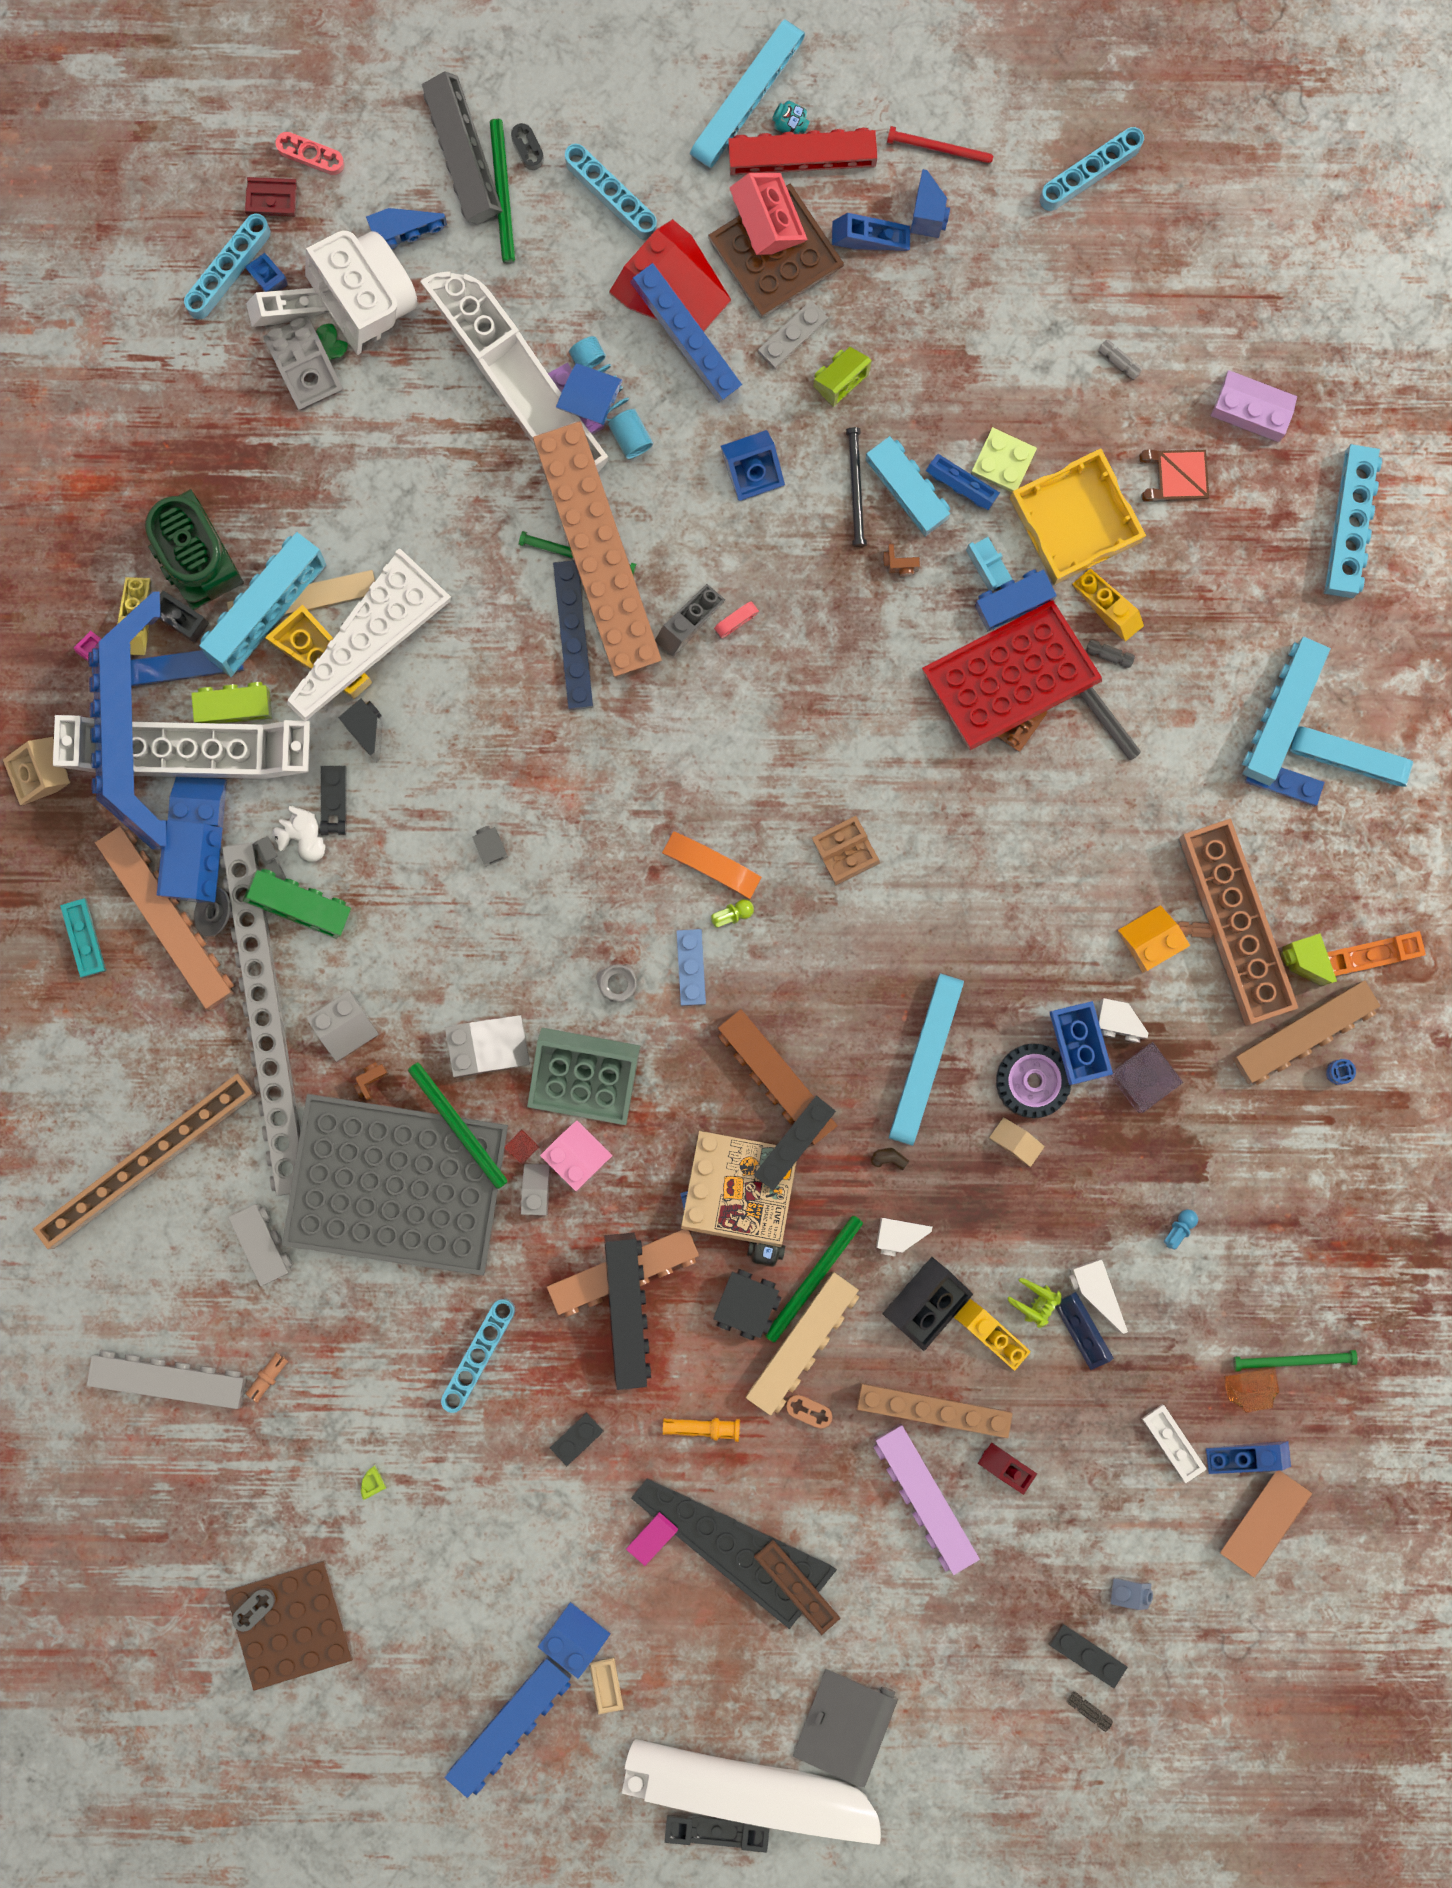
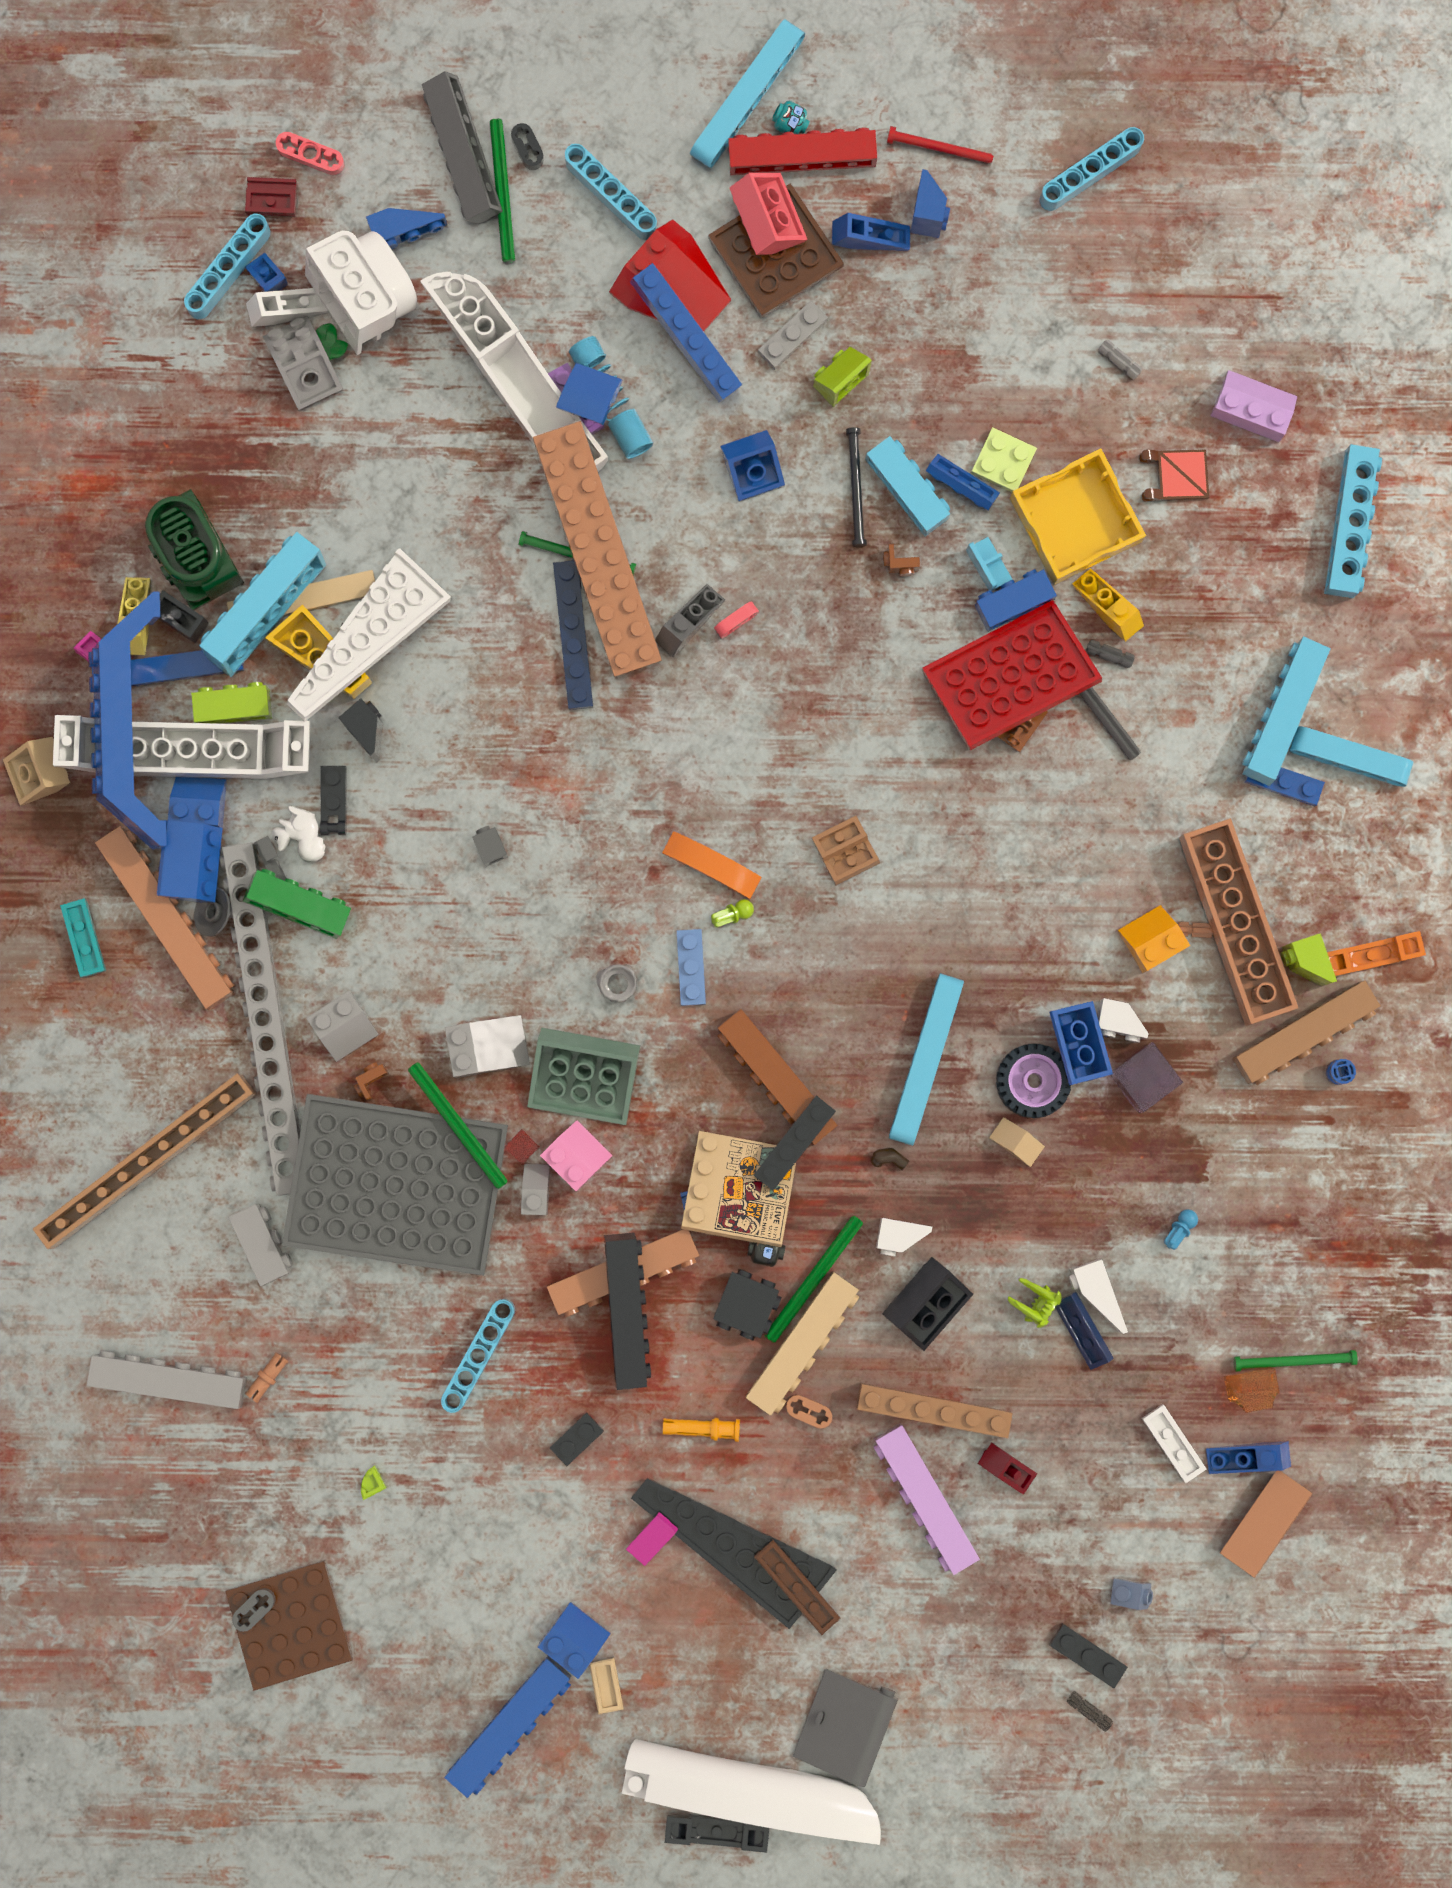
(992, 1334): yellow slope -> none

